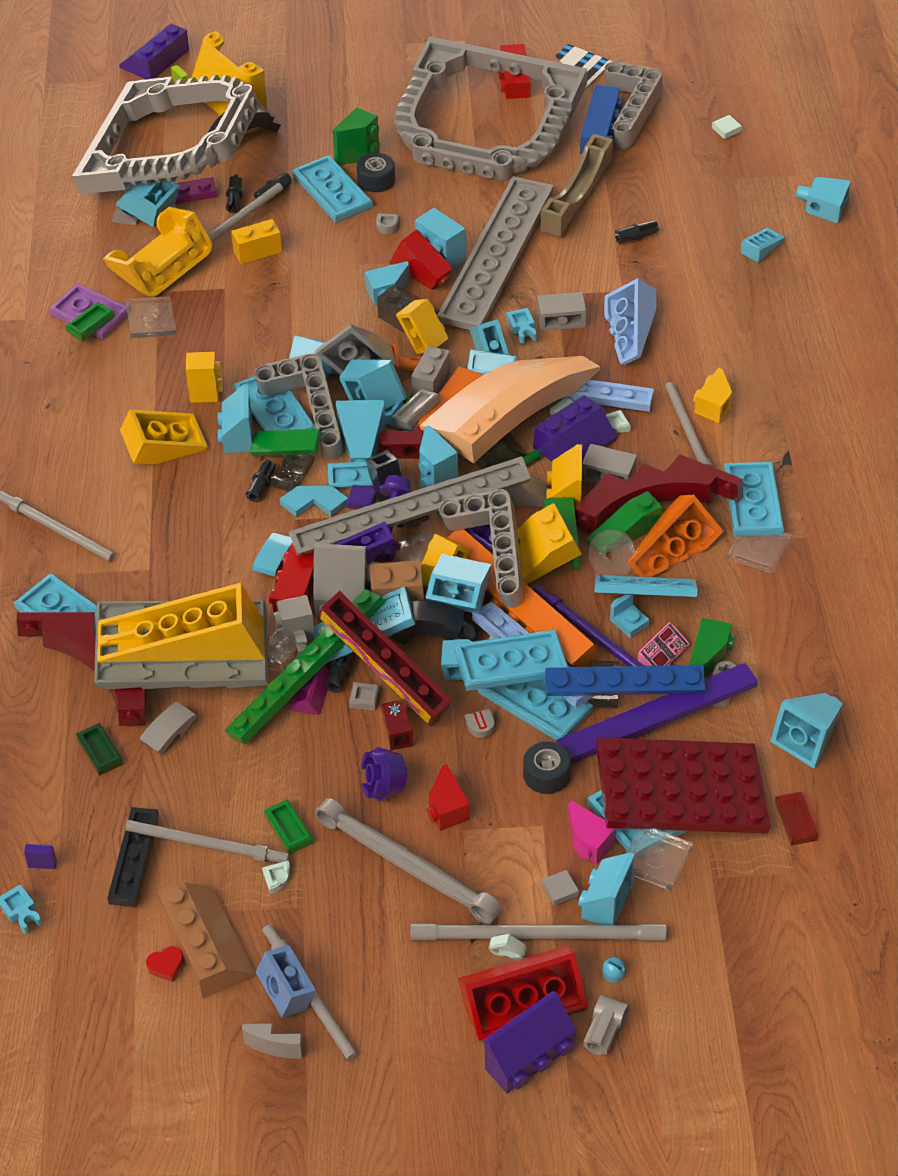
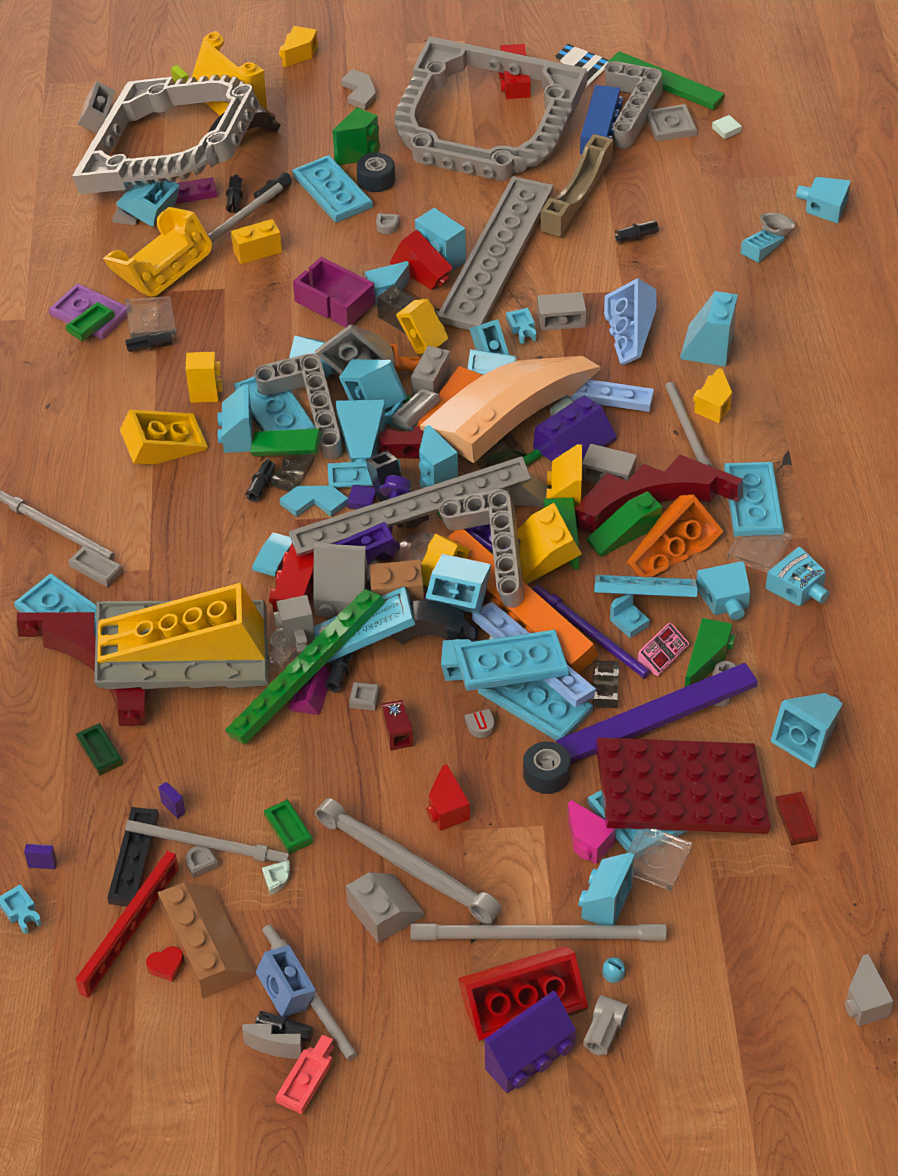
(95, 566): none -> light grey tile
(96, 107): none -> light grey brick
(126, 924): none -> red tile
(149, 341): none -> black axle
(158, 53): dark purple slope -> none
(166, 726): light grey slope -> none
(171, 800): none -> dark purple tile
(200, 860): none -> light grey tile
(284, 1025): none -> black axle
(299, 46): none -> yellow slope
(306, 1076): none -> coral hinge
(334, 292): none -> magenta piece
(363, 88): none -> light grey tile
(382, 904): none -> light grey slope
(384, 658): dark red brick -> none
(384, 773): dark purple cone -> none
(507, 946): light aqua tile -> none
(560, 887): light grey tile -> none
(619, 422): light aqua tile -> none
(619, 545): clear dish -> none
(624, 680): blue plate -> none
(671, 123): none -> light grey tile
(678, 84): none -> green tile
(712, 331): none -> medium azure slope
(725, 589): none -> medium azure torso
(779, 221): none -> light grey piece
(798, 579): none -> medium azure torso
(867, 995): none -> light grey slope

